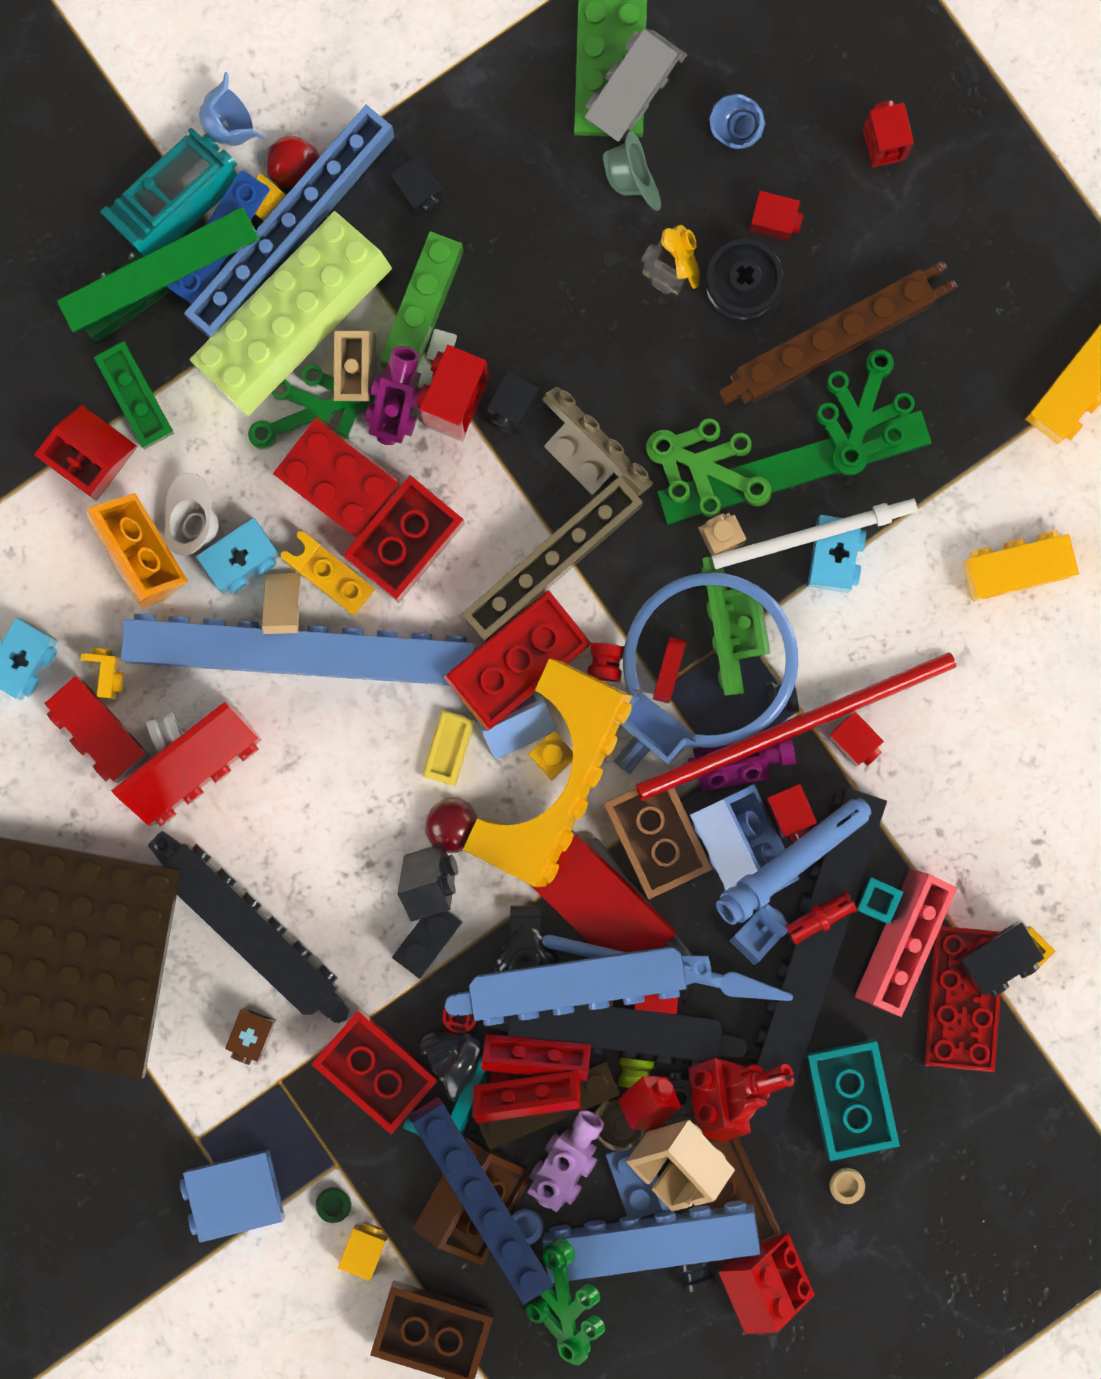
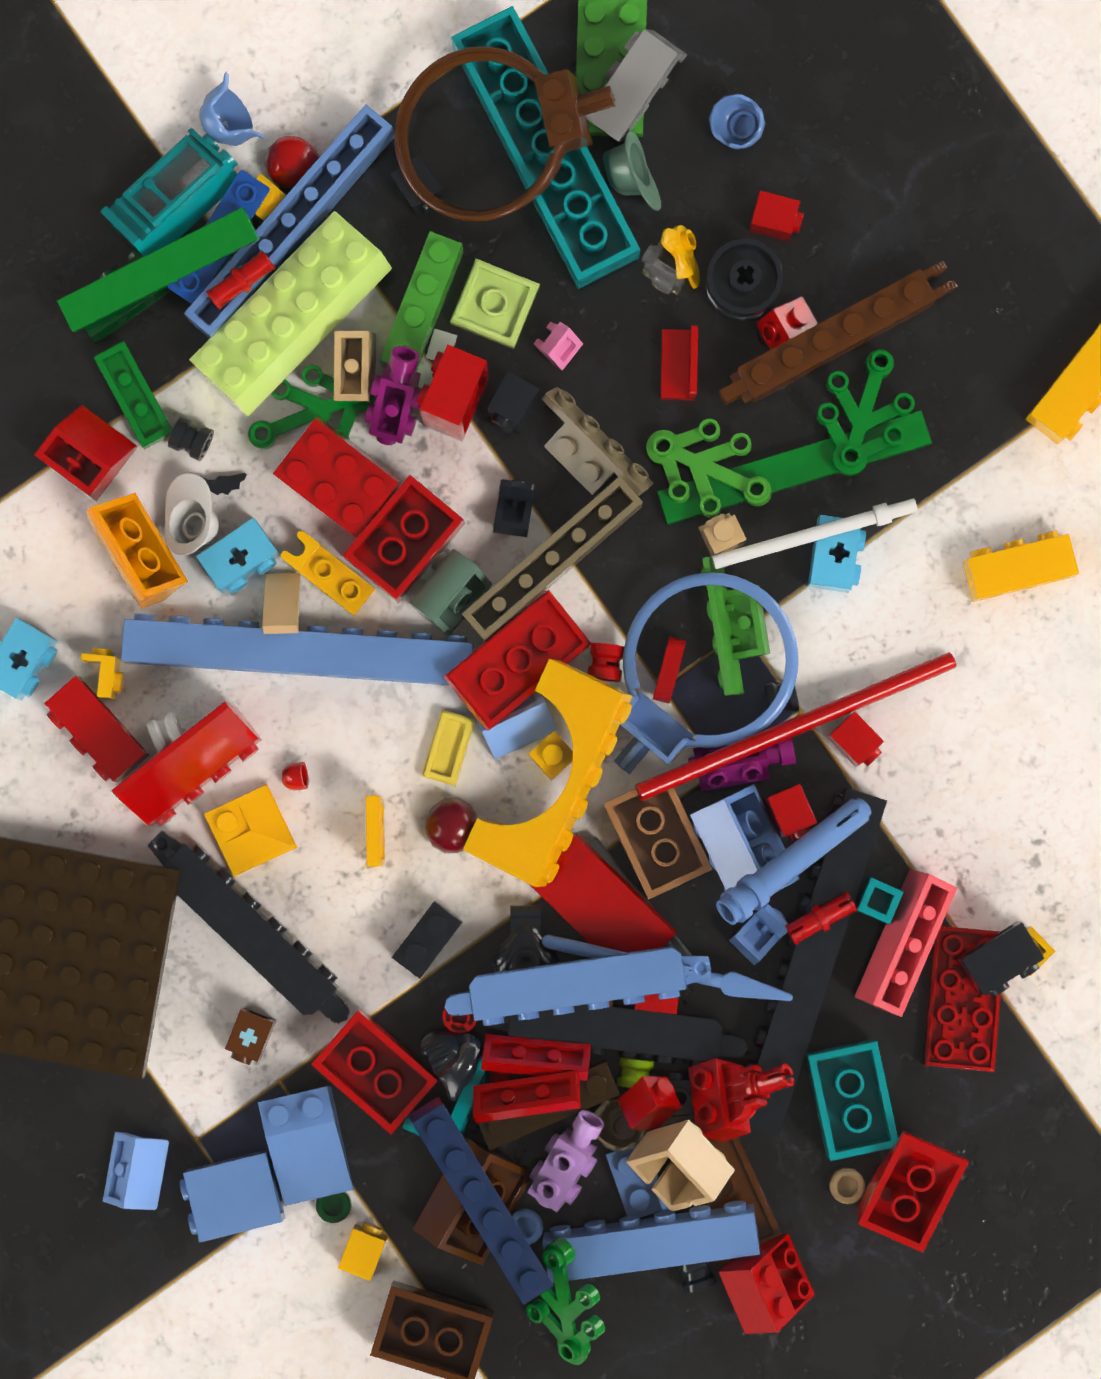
(135, 1171): none -> light blue panel
(194, 440): none -> black wheel
(225, 484): none -> black piece
(240, 279): none -> red pin
(250, 830): none -> yellow plate
(295, 776): none -> red hinge
(306, 1145): none -> medium blue slope
(375, 831): none -> yellow tile
(427, 882): black brick -> none
(449, 590): none -> sand green brick
(494, 303): none -> yellowish green tile
(514, 508): none -> black bracket
(560, 345): none -> bright pink tile
(562, 110): none -> reddish brown brick
(577, 202): none -> teal brick
(679, 364): none -> red panel
(786, 322): none -> red bracket
(887, 134): red brick -> none
(911, 1191): none -> red slope

